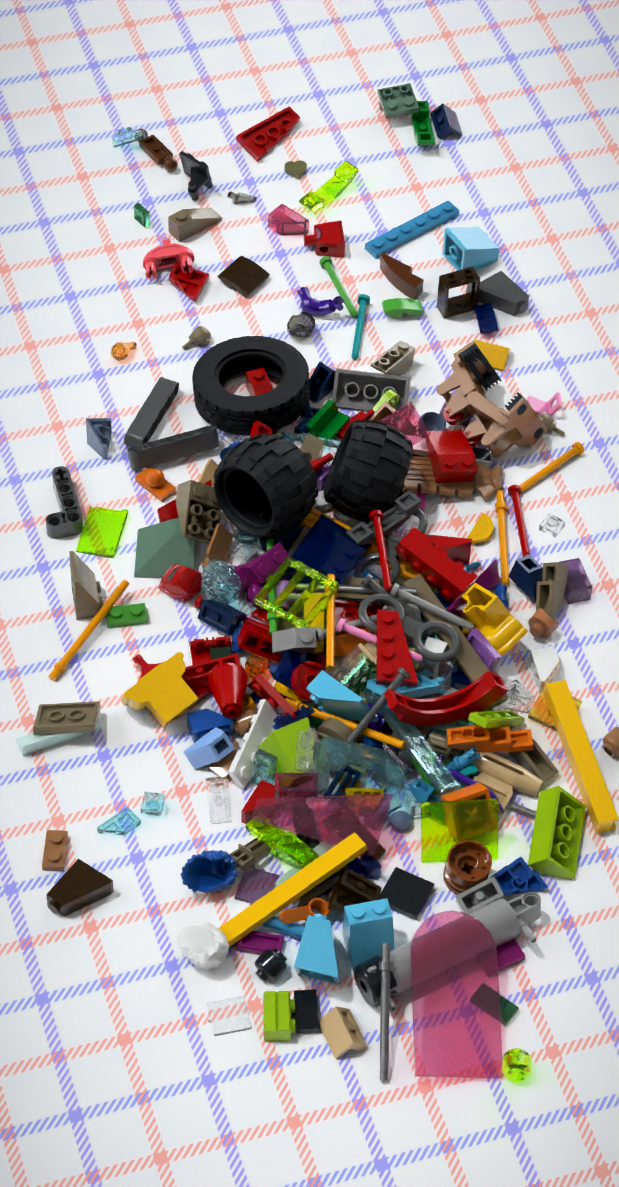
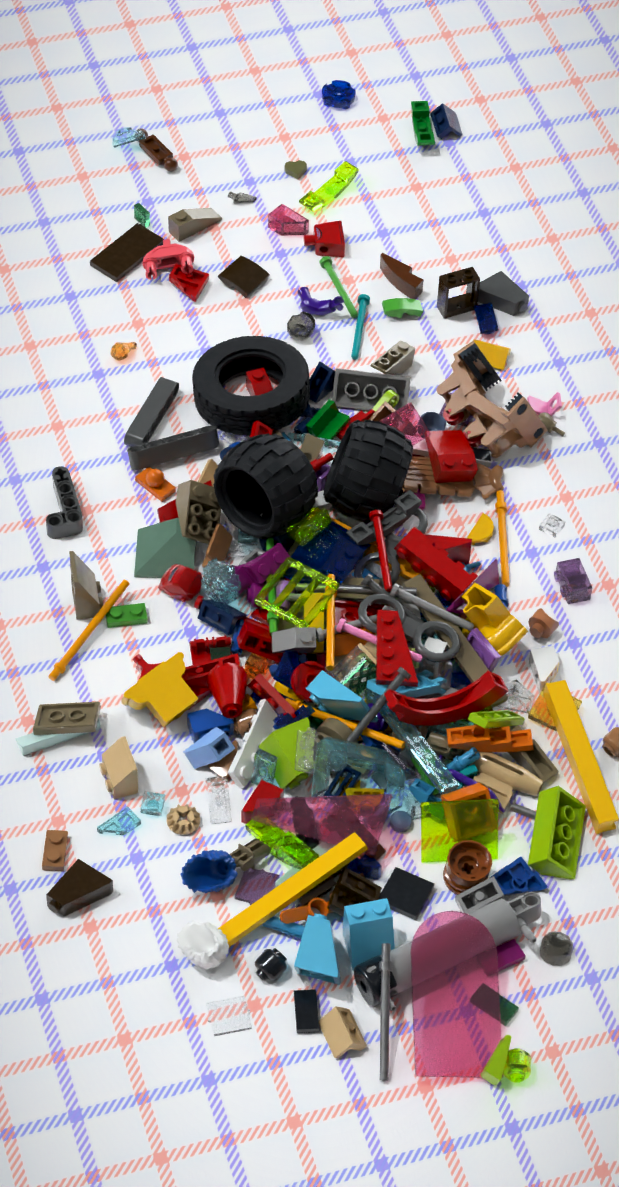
(99, 435): sand blue slope -> none
(102, 532): clear neon green piece -> none
(119, 769): none -> tan slope
(126, 252): none -> dark brown tile
(183, 826): none -> tan gear
(198, 172): black plate -> none
(199, 336): dark tan piece -> none
(257, 942): magenta tile -> none
(266, 134): red wing -> none
(277, 1016): lime brick -> none
(296, 785): clear pink slope -> none
(310, 526): none -> clear neon green bracket
(343, 101): none -> clear blue plate
(397, 100): sand green plate -> none
(412, 229): dark azure plate -> none
(469, 247): medium azure slope -> none
(495, 1066): none -> lime slope
(515, 491): red bar -> none
(525, 575): dark blue slope -> none
(552, 587): dark tan slope -> none
(556, 948): none -> clear smoke hair
(577, 448): light orange bar -> none

